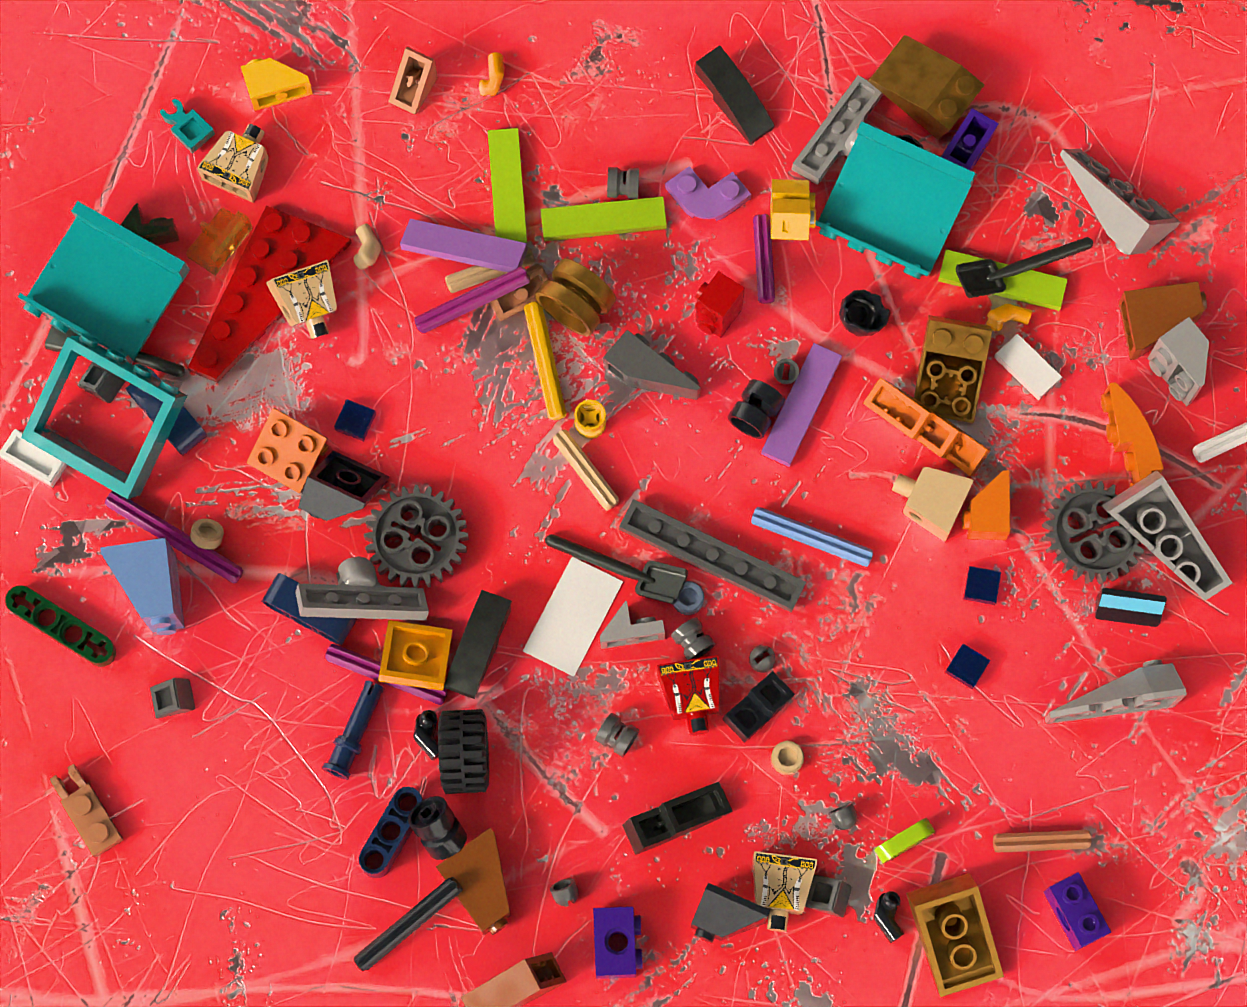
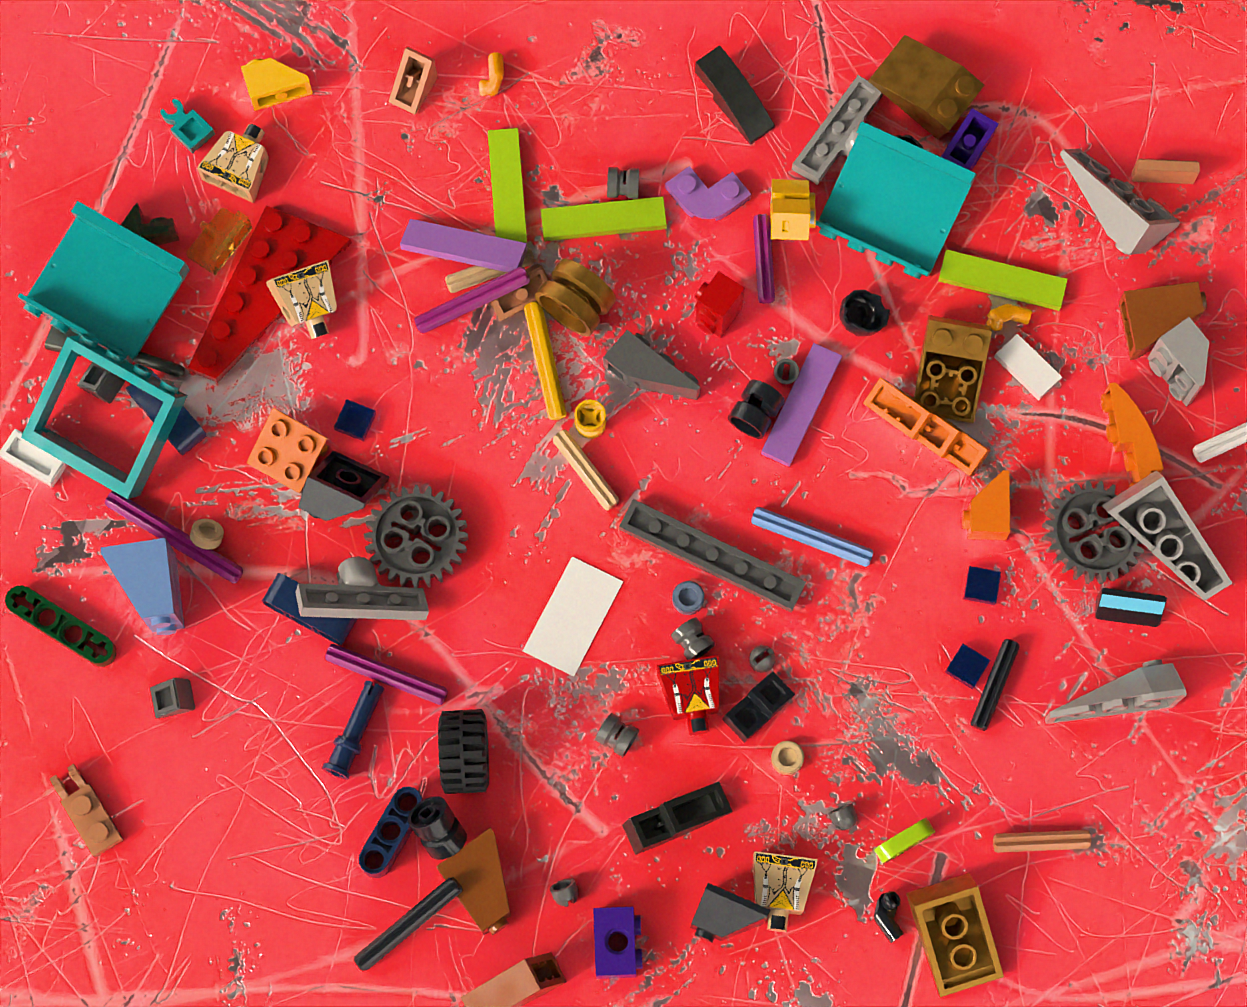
(370, 247): tan arm -> none
(415, 655): light orange plate -> none
(424, 733): black arm -> none
(478, 644): pearl dark grey slope -> none
(621, 632): light grey slope -> none
(656, 580): pearl dark grey piece -> none
(828, 895): dark grey slope -> none
(933, 499): tan torso -> none
(984, 278): pearl dark grey piece -> none
(995, 684): none -> black axle
(1077, 911): dark purple brick -> none
(1165, 171): none -> nougat tile

